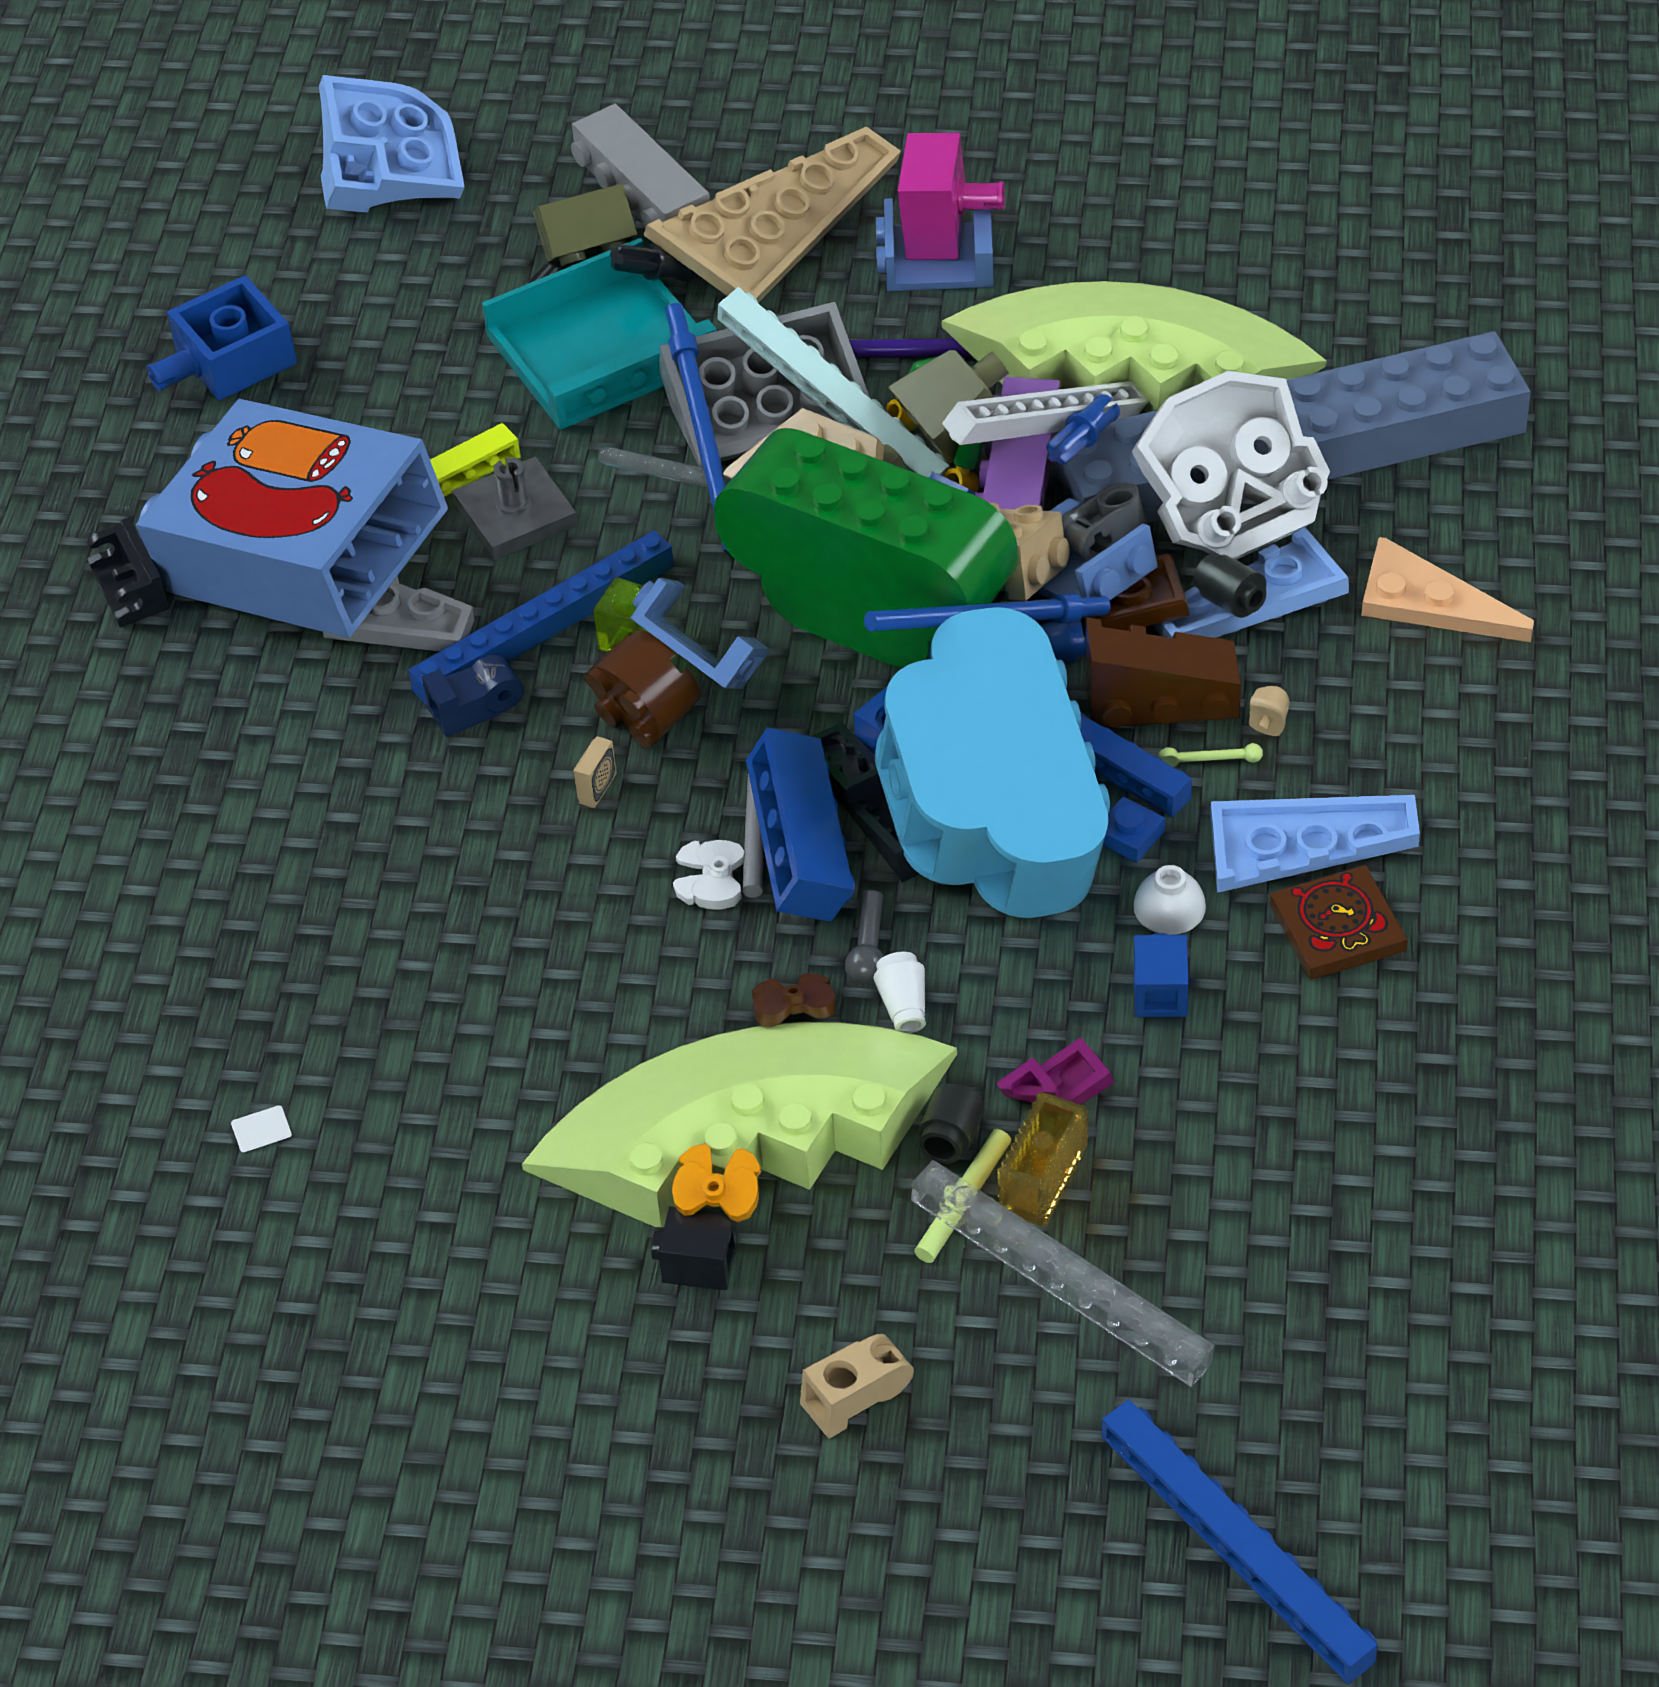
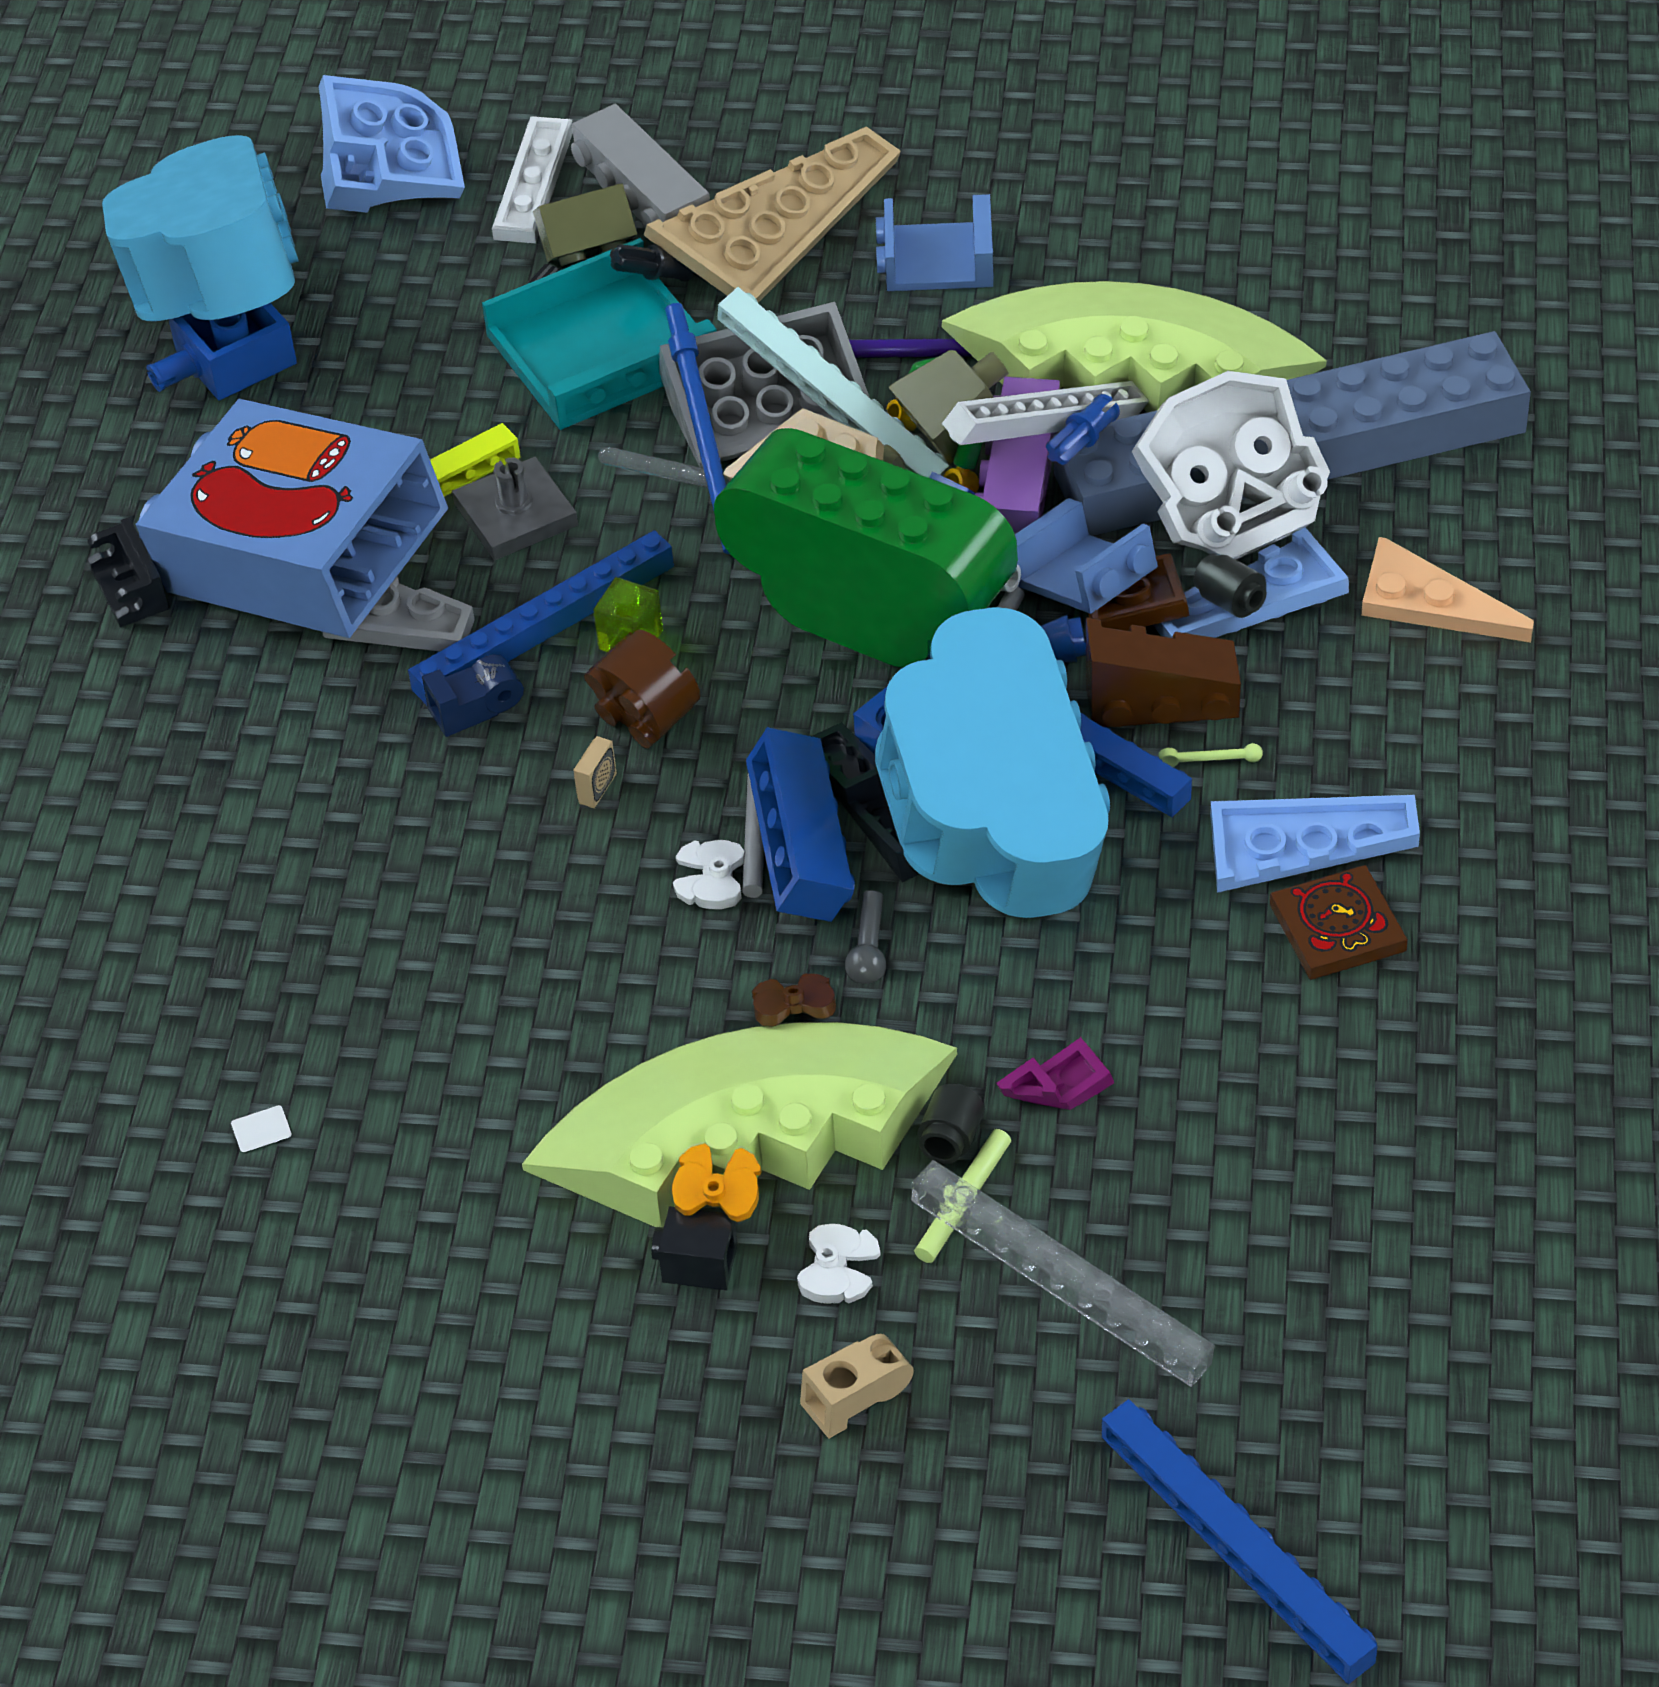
(202, 233): none -> medium azure brick
(532, 178): none -> white tile
(730, 672): medium blue panel -> none
(828, 1277): none -> white piece
(902, 988): white cone -> none
(936, 196): dark pink brick -> none
(1040, 548): tan bracket -> none
(1043, 1158): clear yellow brick -> none
(1061, 608): blue bar -> none
(1103, 520): dark grey piece -> none
(1132, 829): blue plate -> none
(1160, 975): blue brick -> none
(1169, 901): white brick -> none
(1269, 710): tan piece -> none

